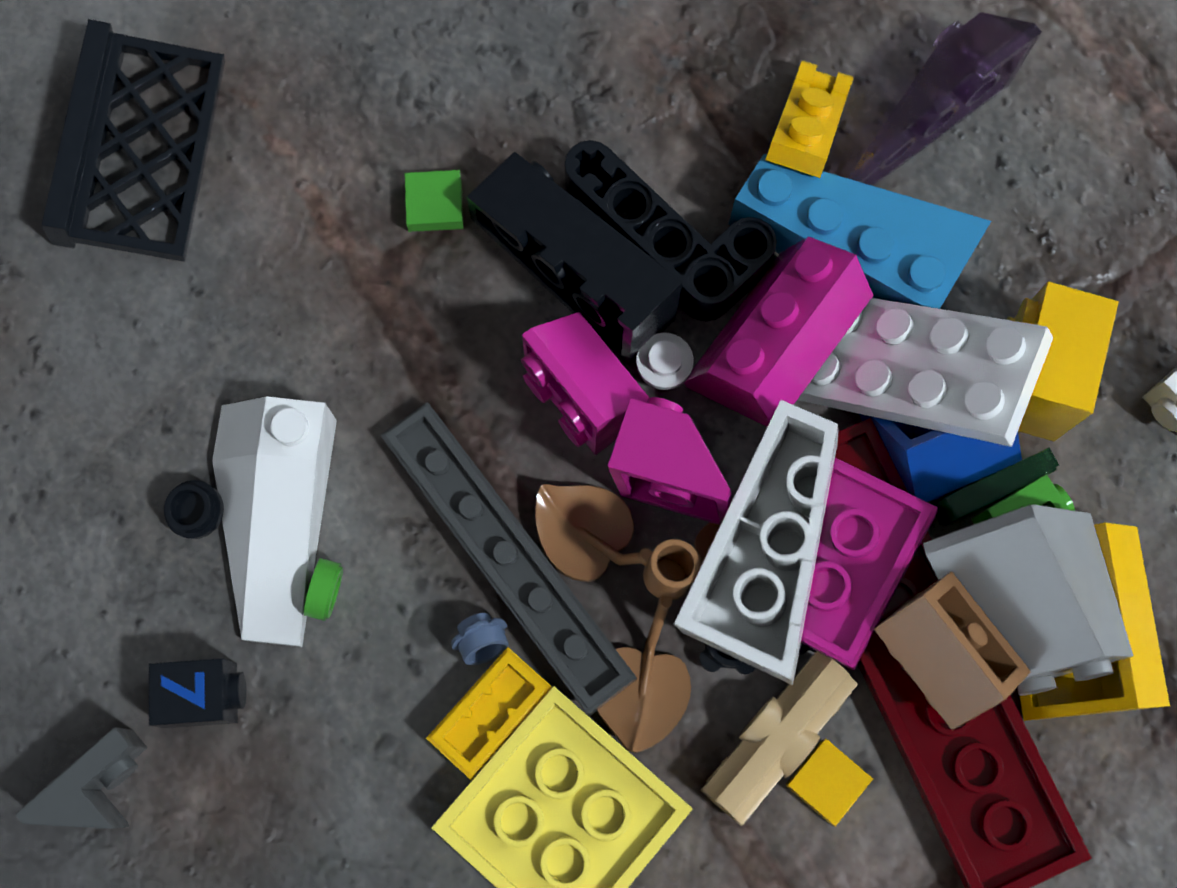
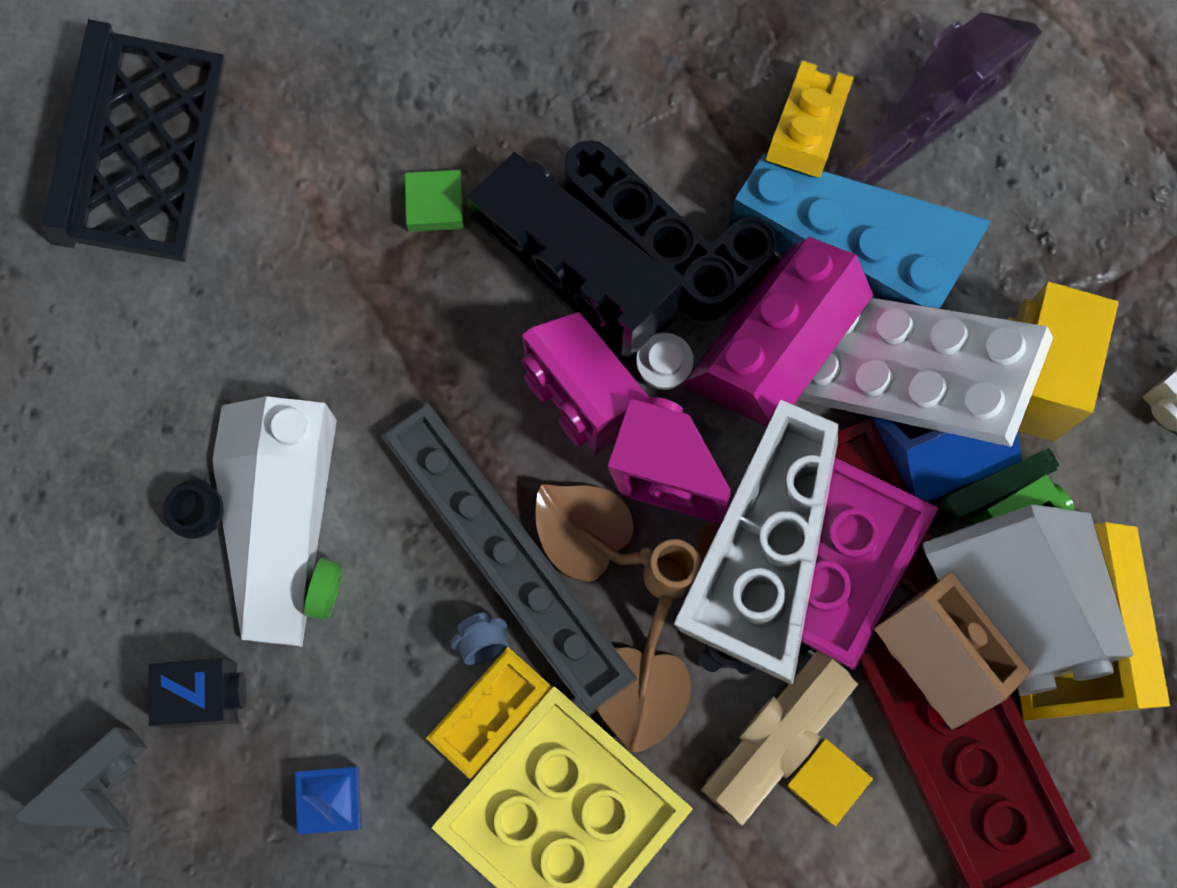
(328, 800): none -> blue tile

